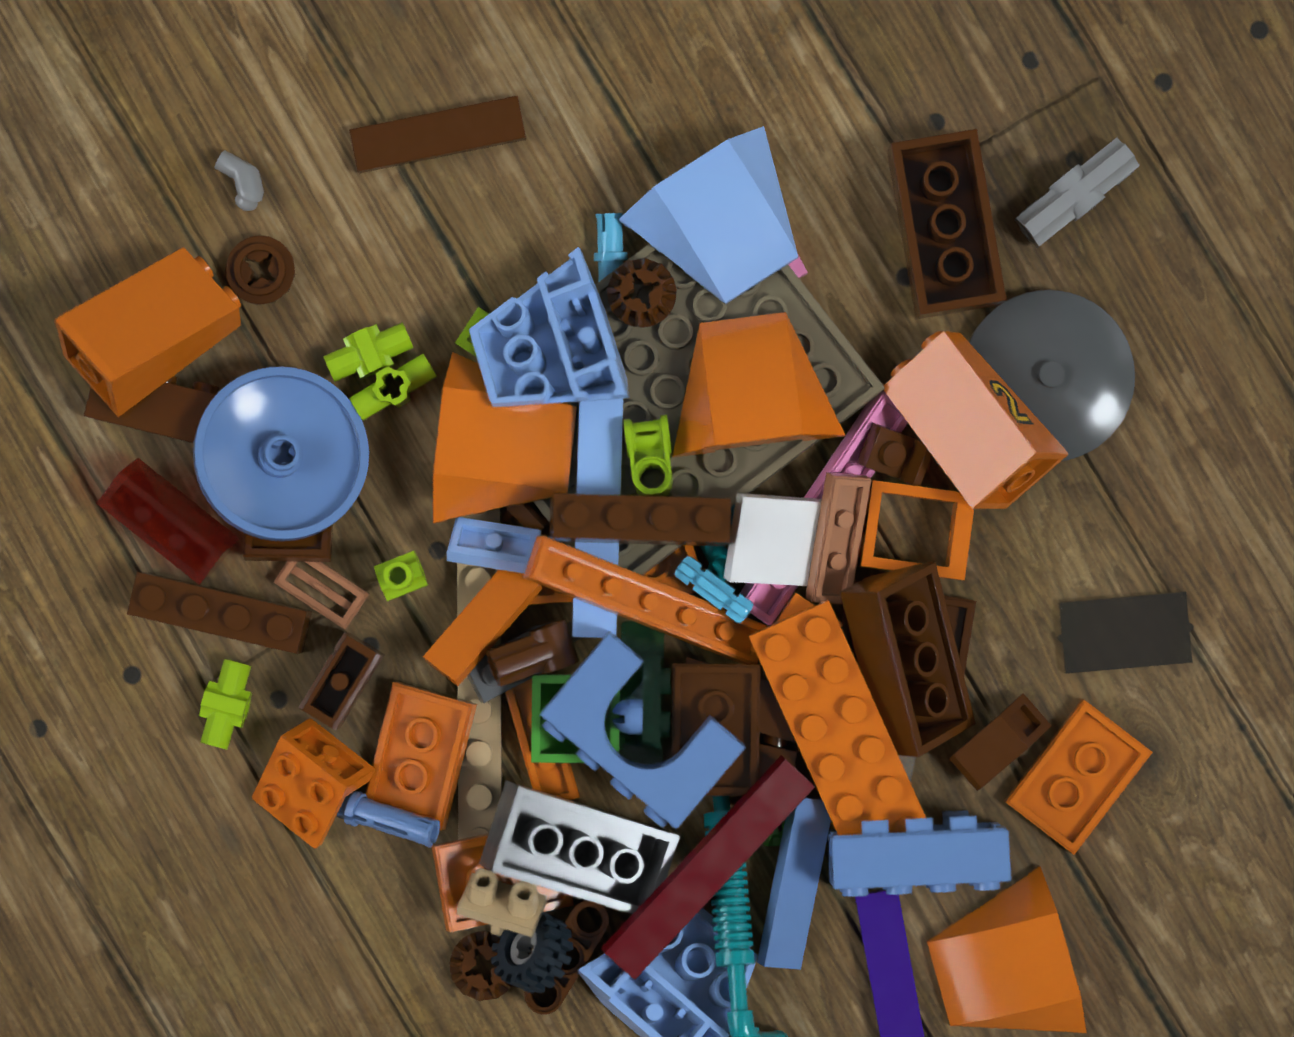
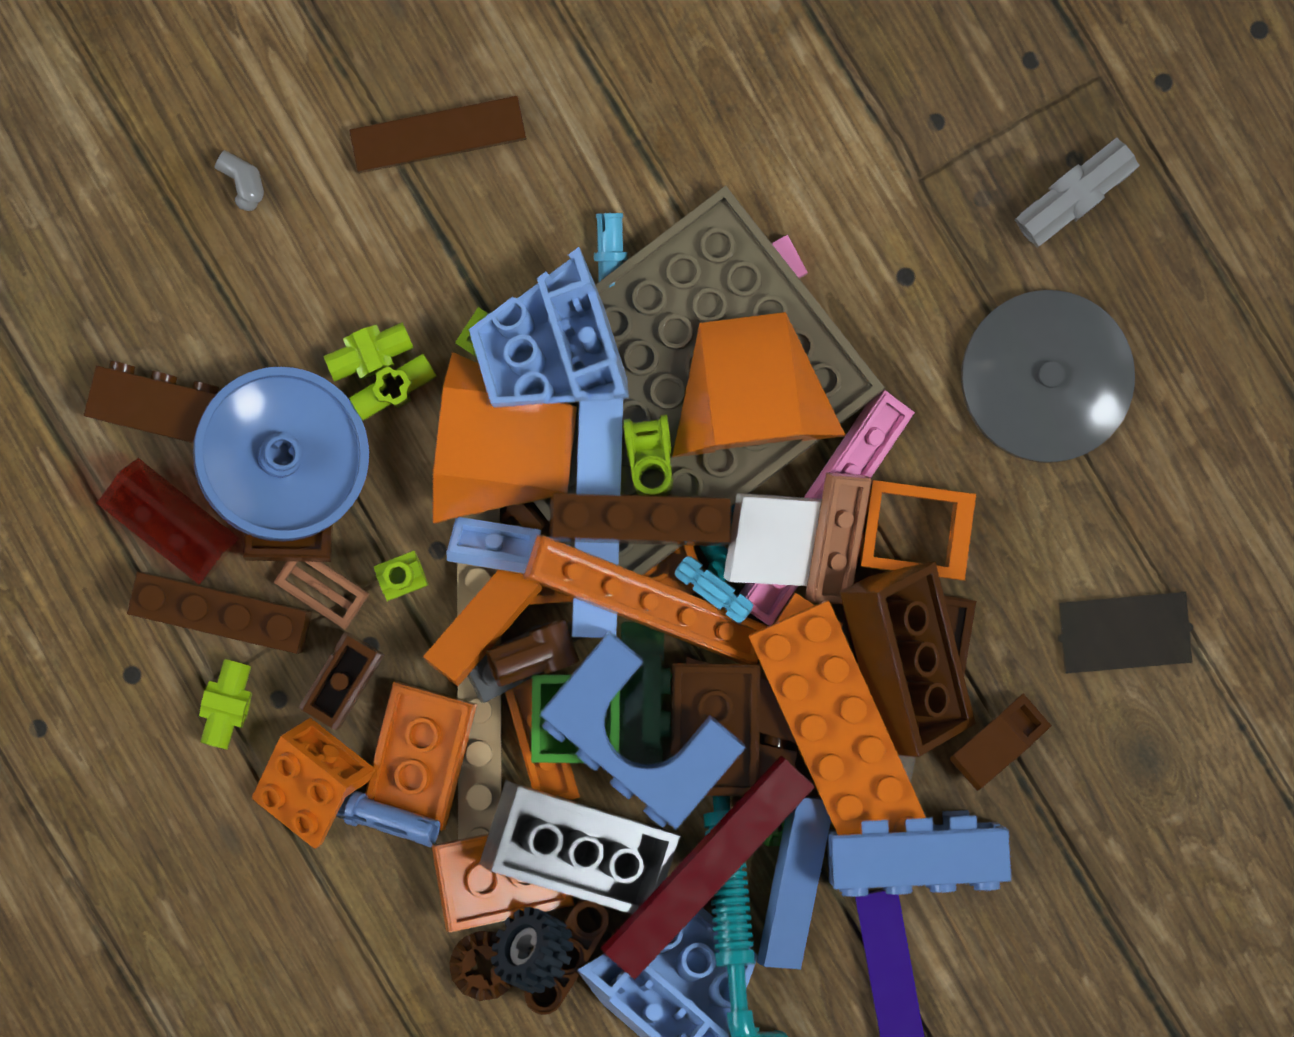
(147, 328): orange slope -> none
(240, 274): reddish brown gear -> none
(502, 904): tan hips -> none
(633, 311): reddish brown gear -> none
(633, 716): medium blue hinge -> none
(720, 217): light blue wedge -> none
(895, 455): reddish brown bracket -> none
(946, 224): reddish brown brick -> none
(972, 422): slope -> none
(1009, 964): orange wedge -> none
(1078, 776): orange tile -> none

